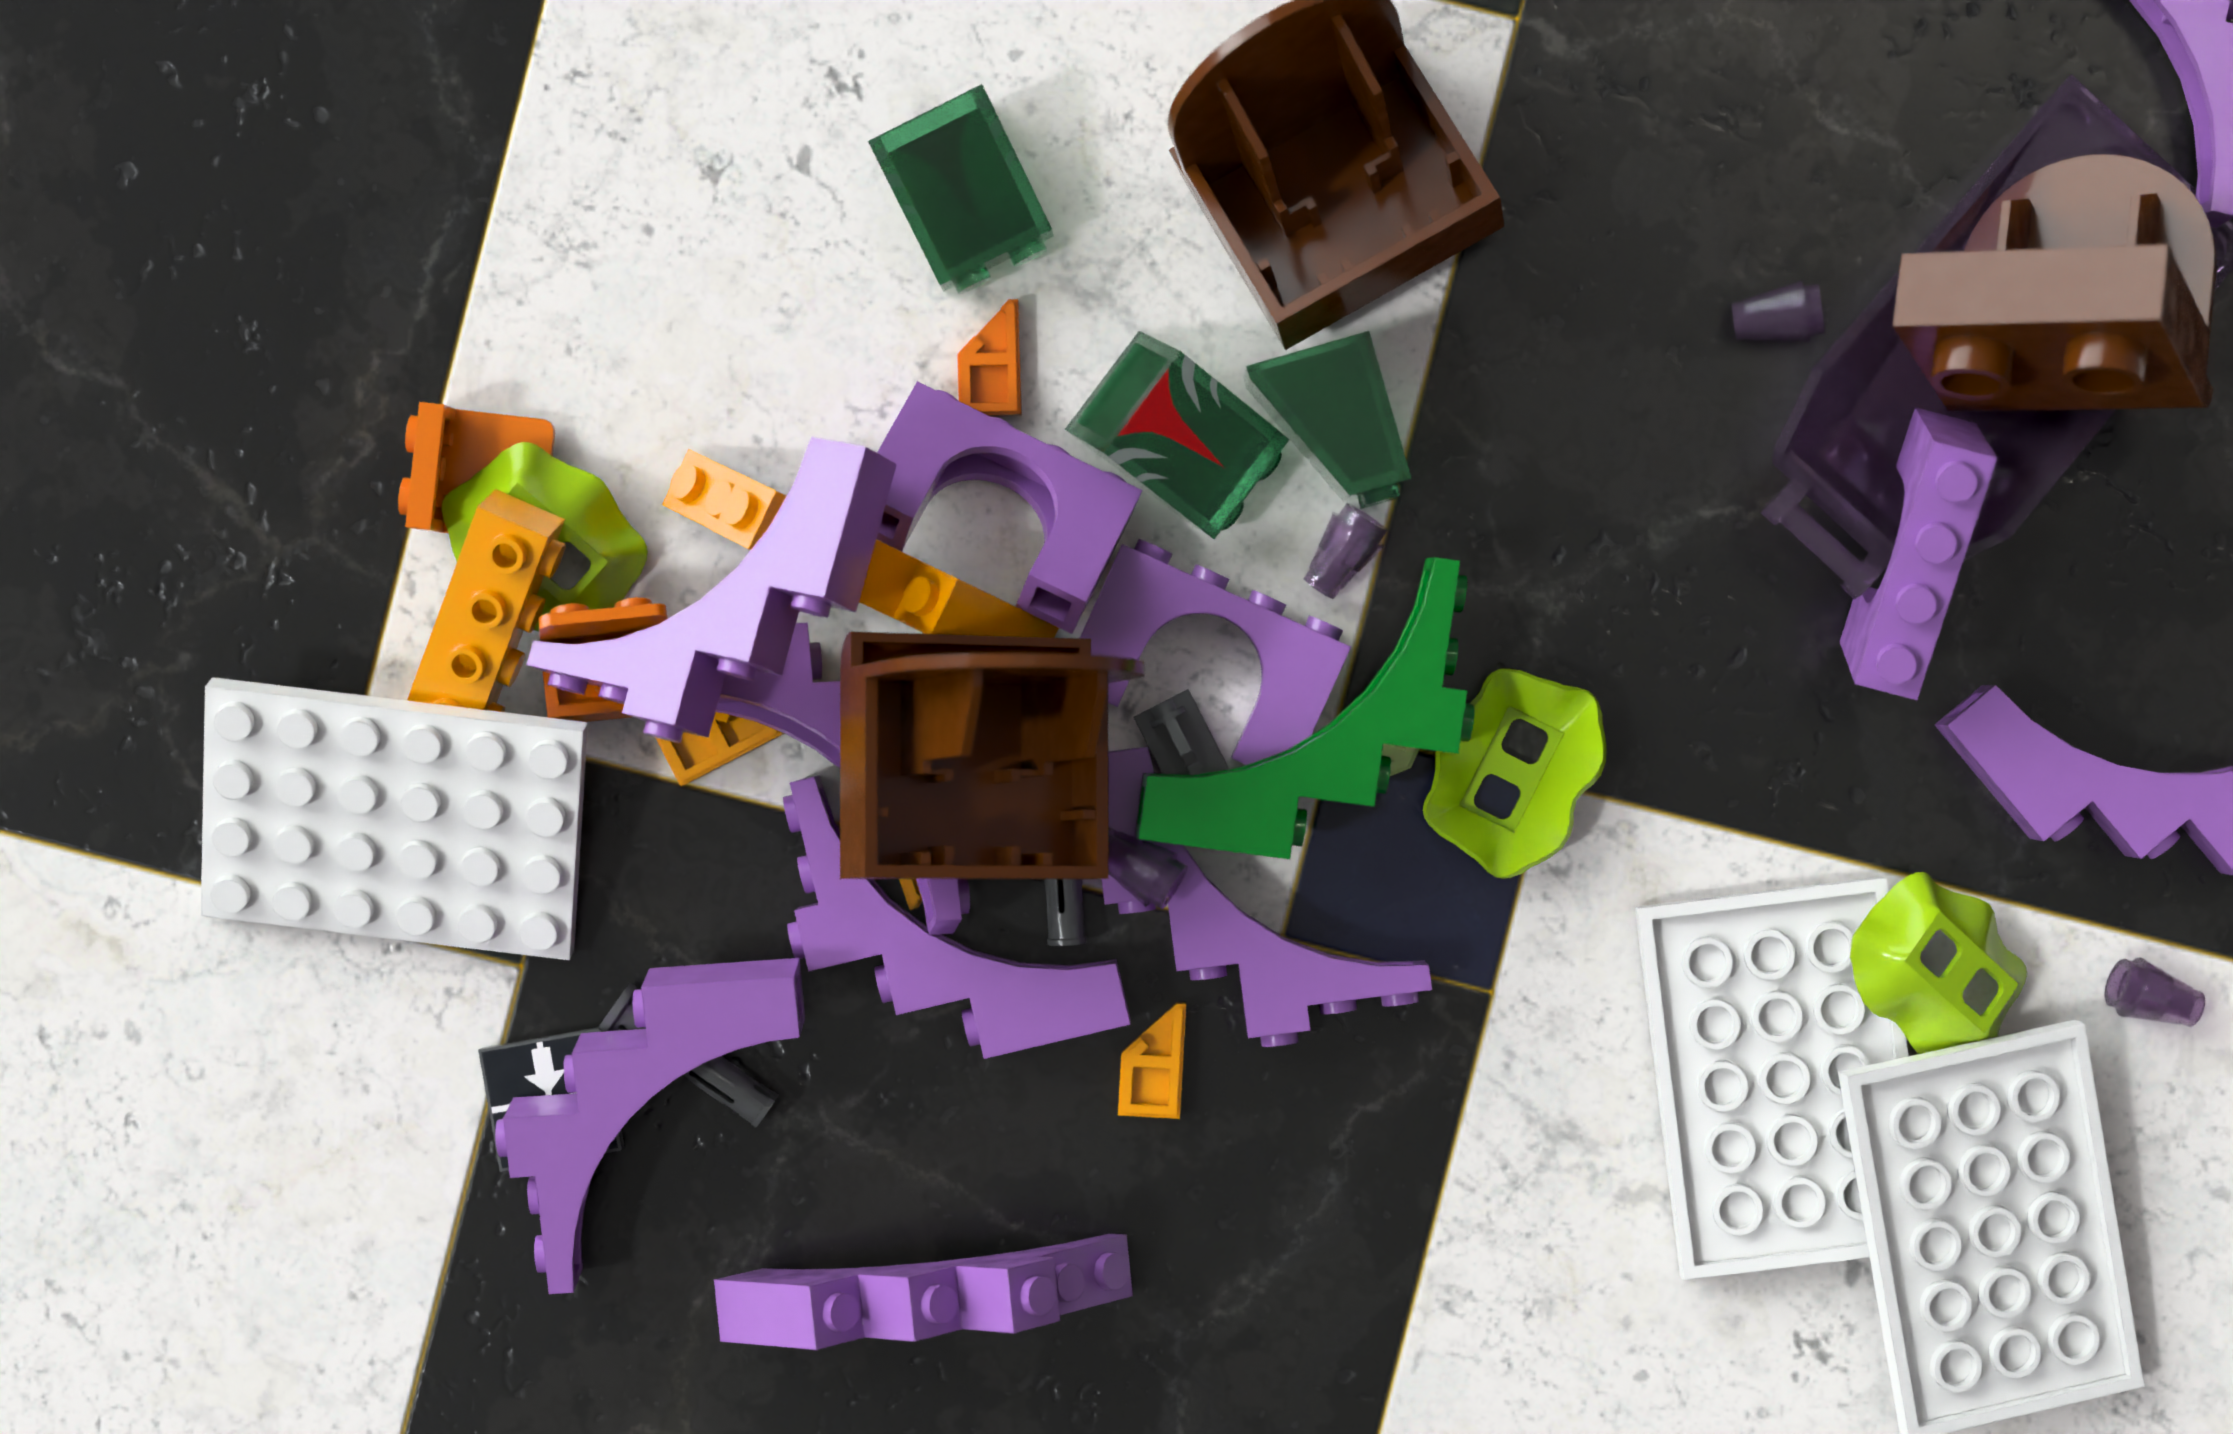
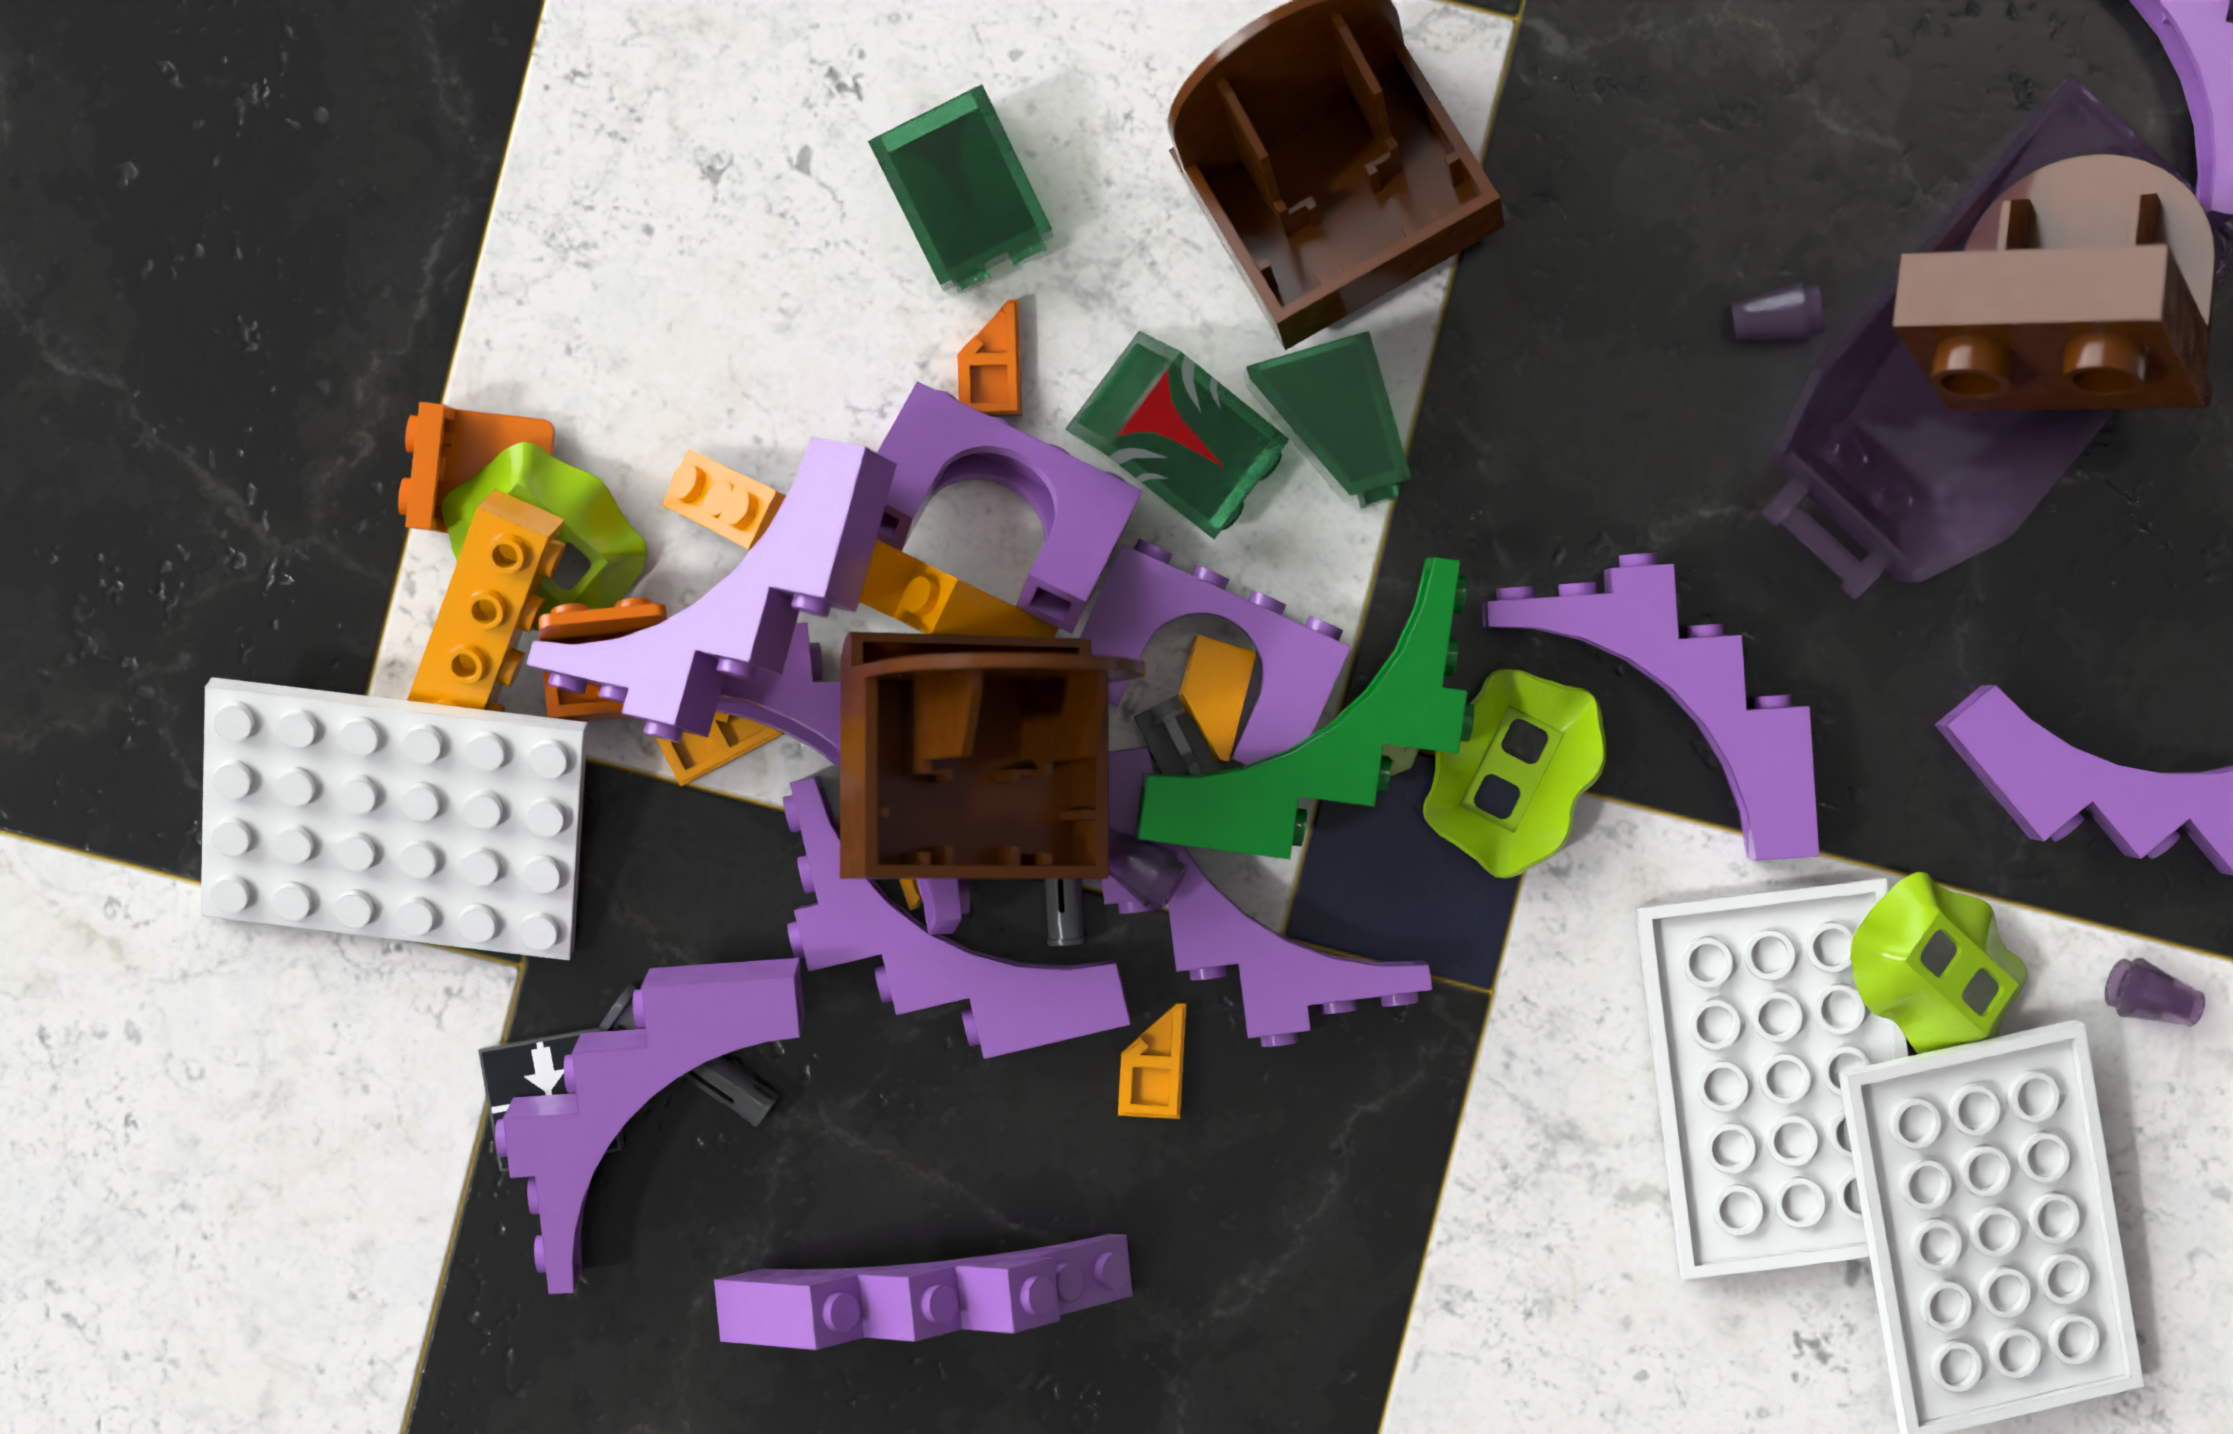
(1216, 691): none -> light orange tile
(1344, 550): clear purple cone -> none
(1760, 749): none -> medium lavender arch
(1897, 626): medium lavender arch -> none

